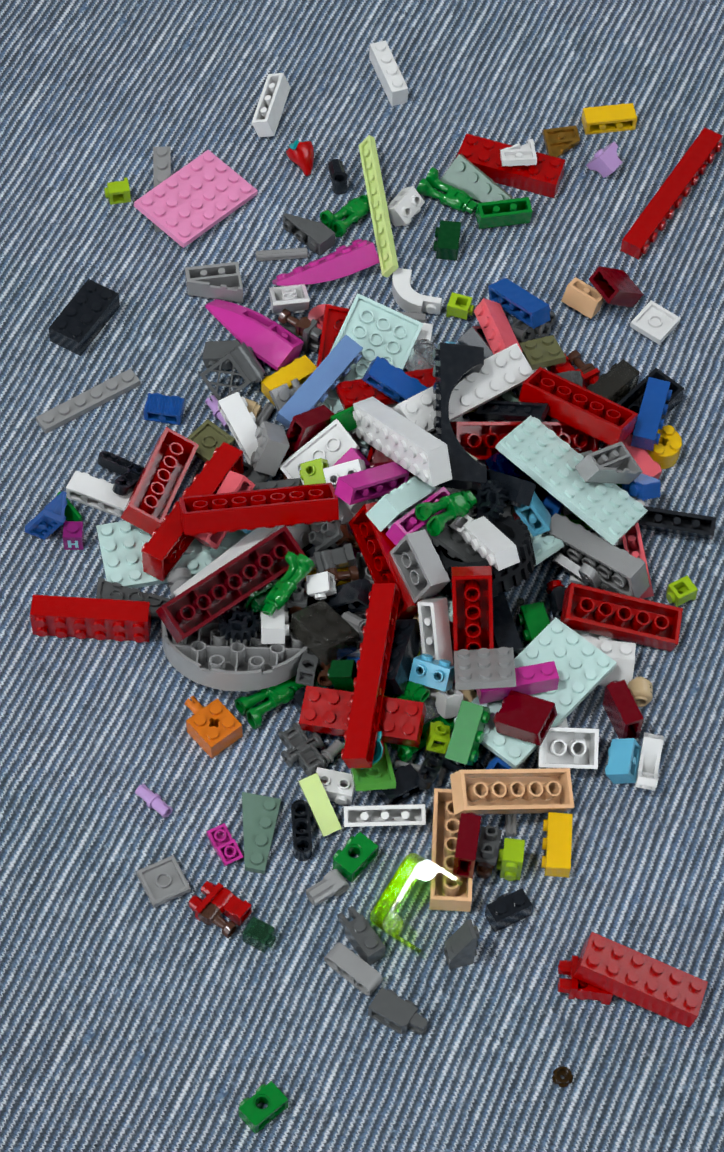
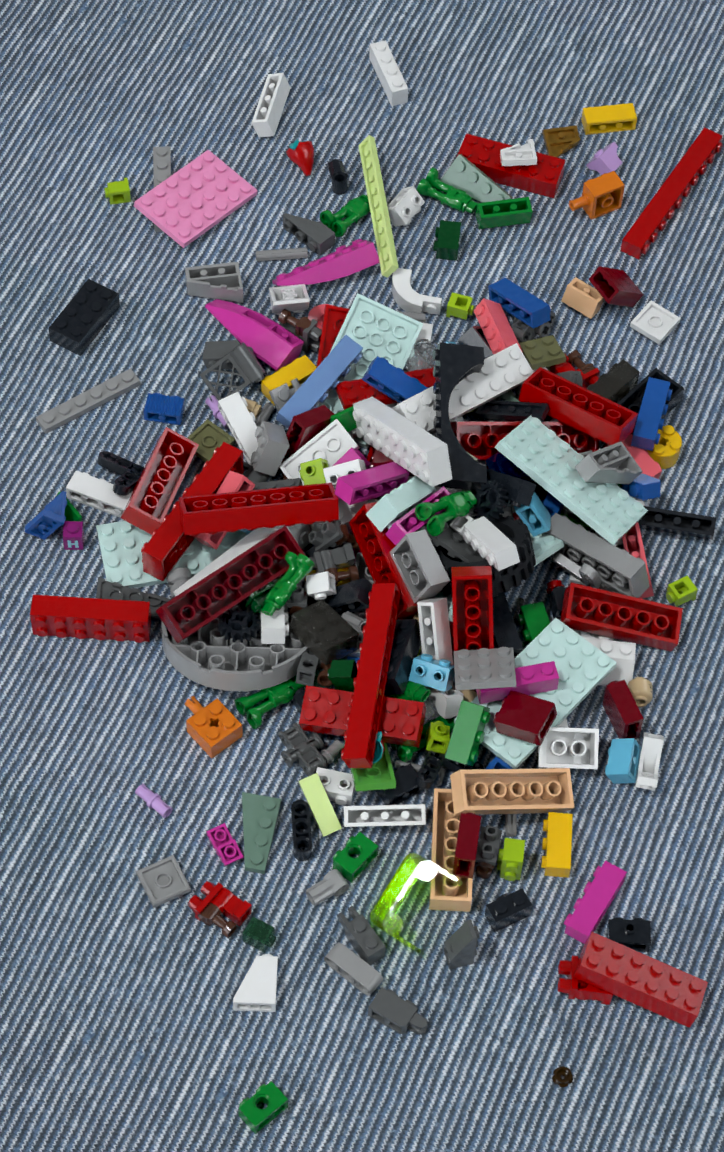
(259, 986): none -> white slope
(595, 902): none -> dark pink brick
(600, 195): none -> orange brick
(630, 933): none -> black brick

